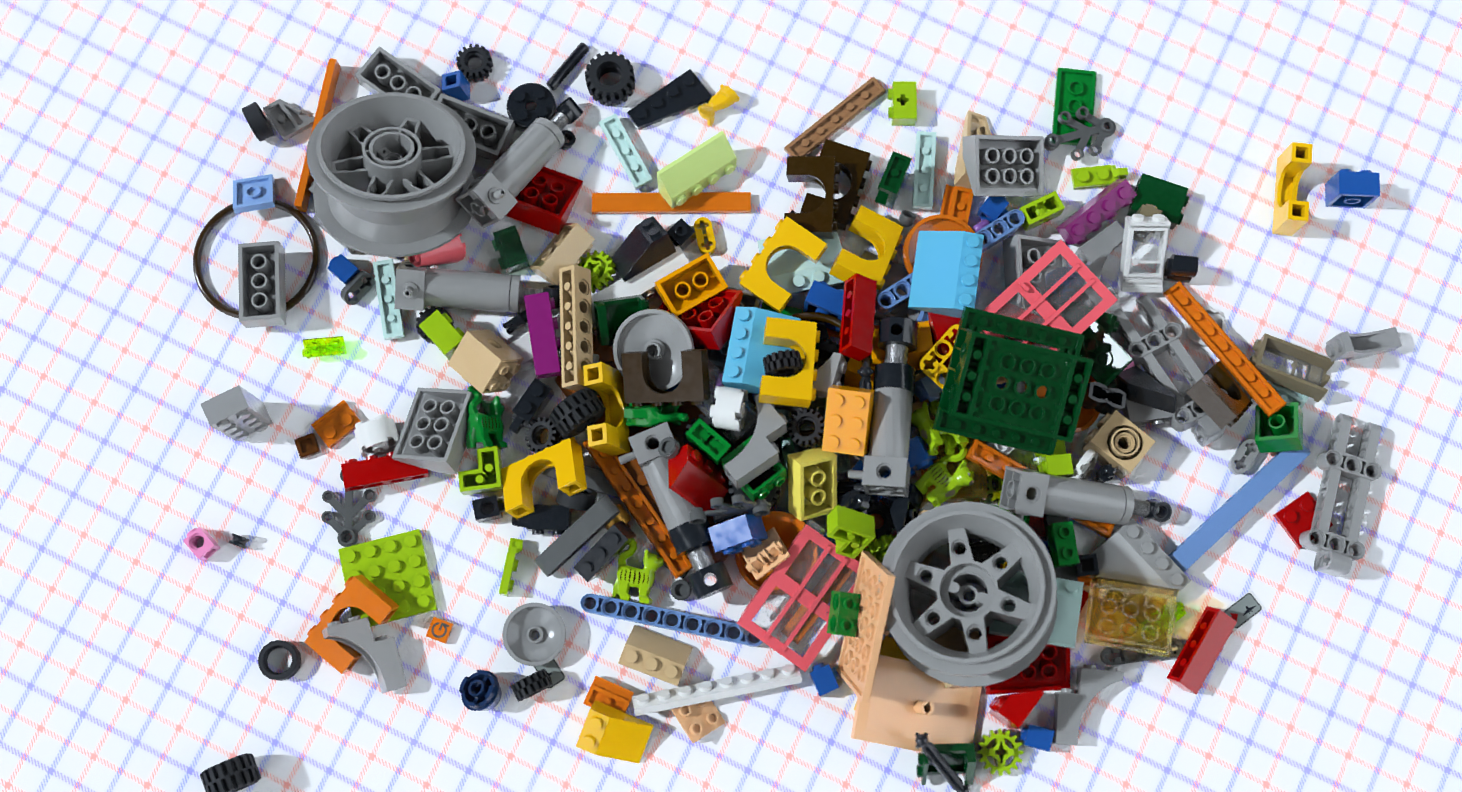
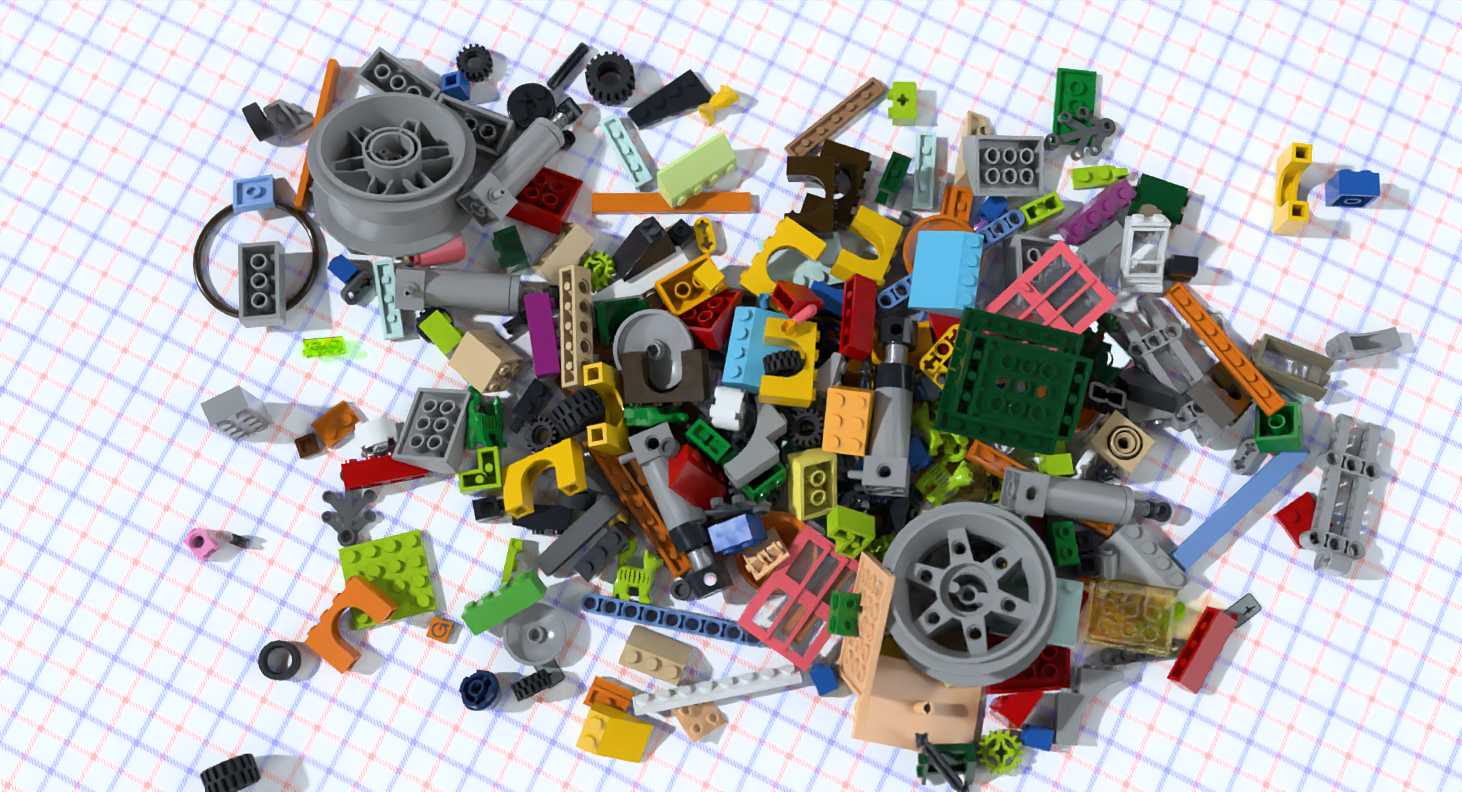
(381, 654): light grey arch -> none
(504, 602): none -> bright green brick
(709, 277): none -> yellow brick
(735, 439): none -> black bush
(795, 301): none -> red torso
(1084, 541): none -> black brick
(1107, 564): none -> light grey brick

